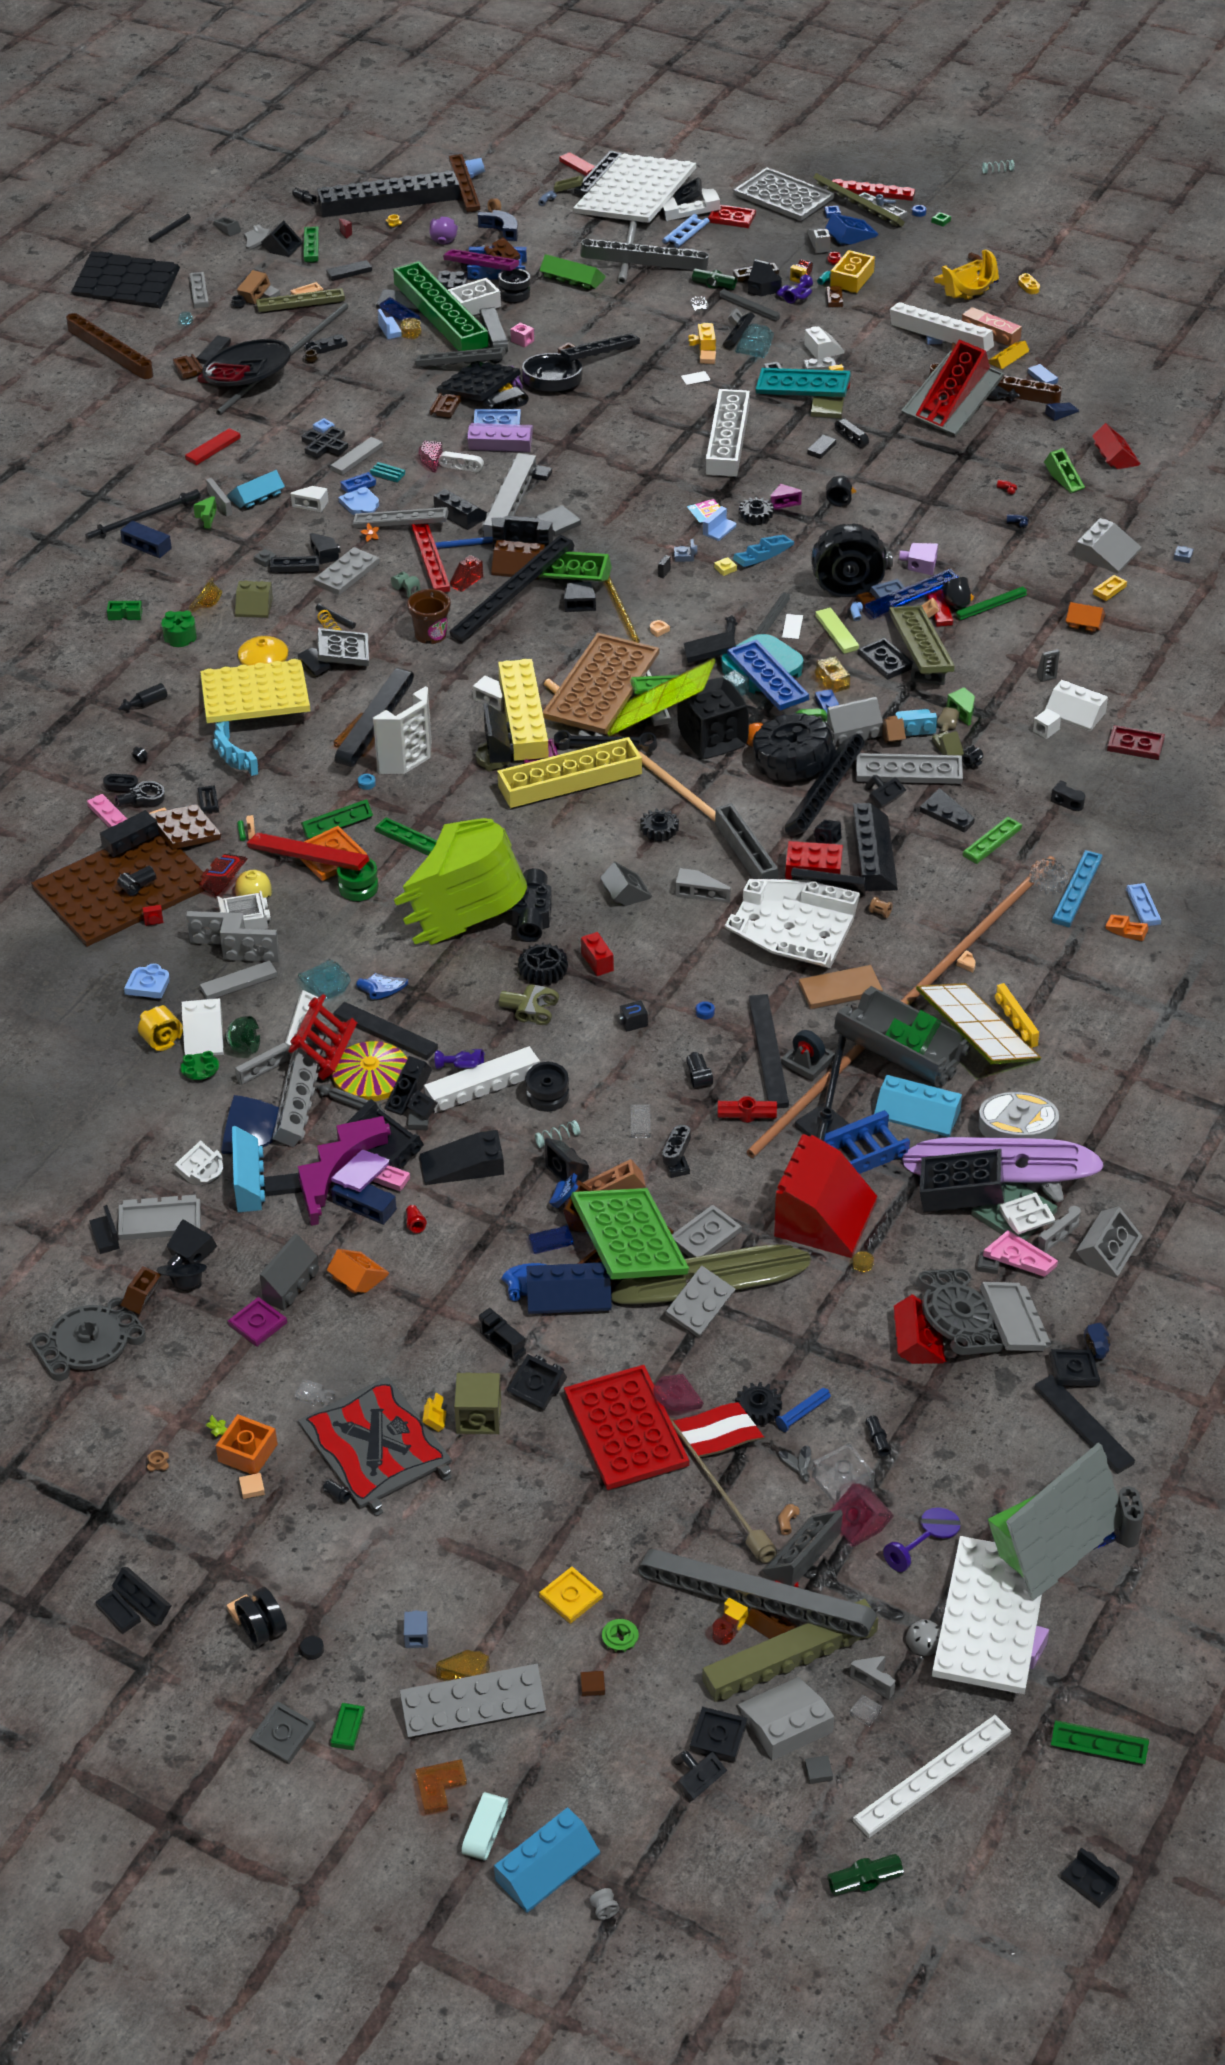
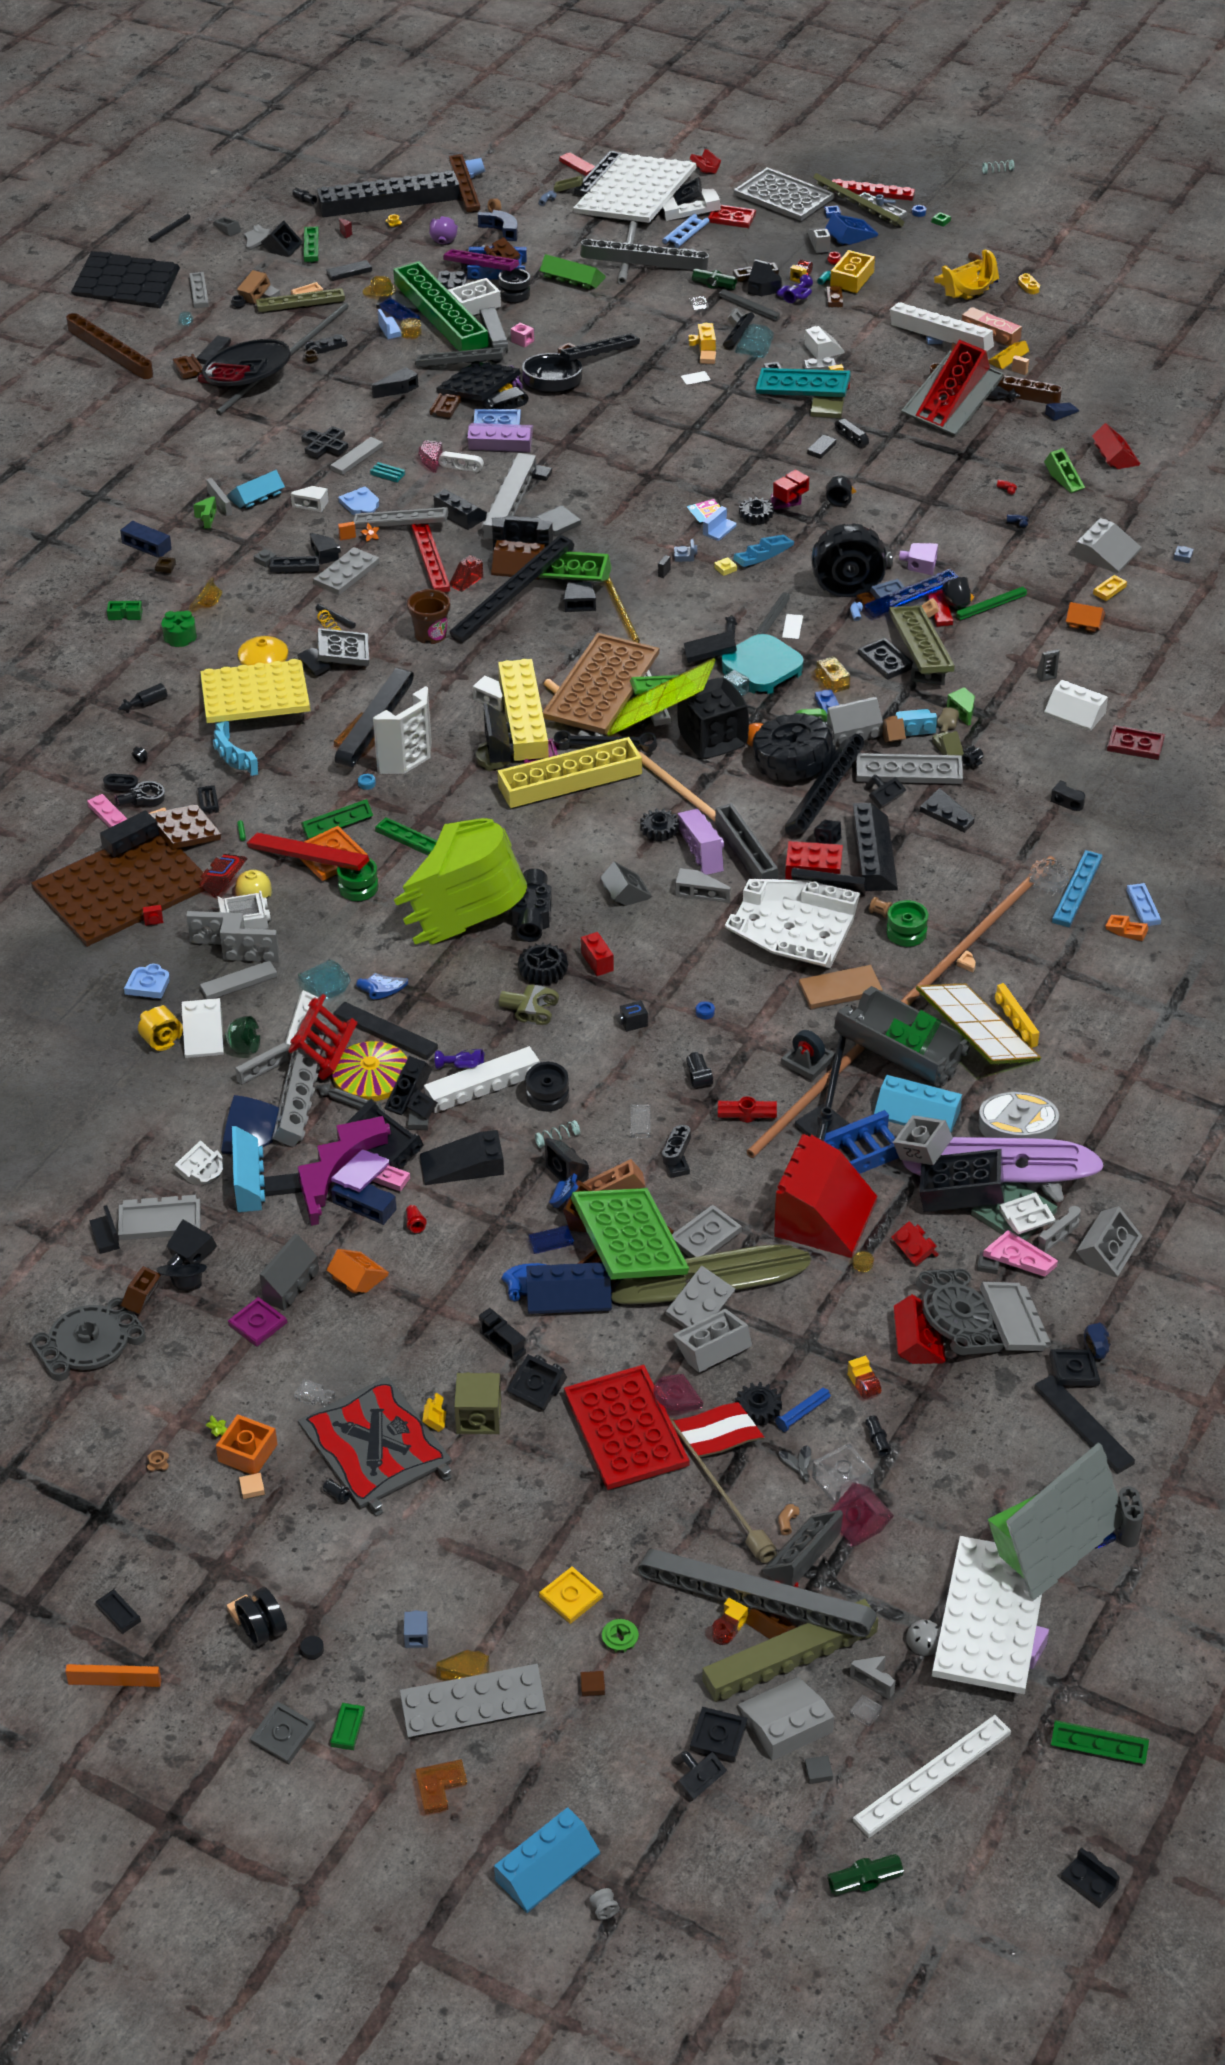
(113, 1675): none -> orange tile
(133, 882): black piece -> none
(141, 1595): black plate -> none
(165, 564): none -> dark brown plate
(183, 499): black bar -> none
(199, 1065): green dish -> none
(212, 446): red tile -> none
(251, 827): light nougat tile -> none
(253, 599): olive slope -> none
(322, 425): light blue tile -> none
(347, 530): none -> orange tile
(357, 482): blue plate -> none
(380, 286): none -> clear yellow piece
(396, 383): none -> black slope
(403, 580): sand green leg -> none
(465, 542): blue bar -> none
(484, 1826): light aqua beam -> none
(659, 628): light nougat tile -> none
(702, 840): none -> lavender wedge
(707, 162): none -> red bracket
(713, 1340): none -> light grey slope
(727, 432): white brick -> none
(768, 675): blue plate -> none
(768, 1050): black tile -> none
(790, 486): none -> red piece
(837, 630): yellowish green tile -> none
(863, 1377): none -> leg
(907, 923): none -> green wheel
(914, 1244): none -> red bracket
(923, 1140): none -> light grey brick
(936, 1522): dark purple piece -> none
(992, 840): bright green tile -> none
(1020, 365): none -> light nougat tile
(1041, 374): tile -> none
(1047, 723): white brick -> none

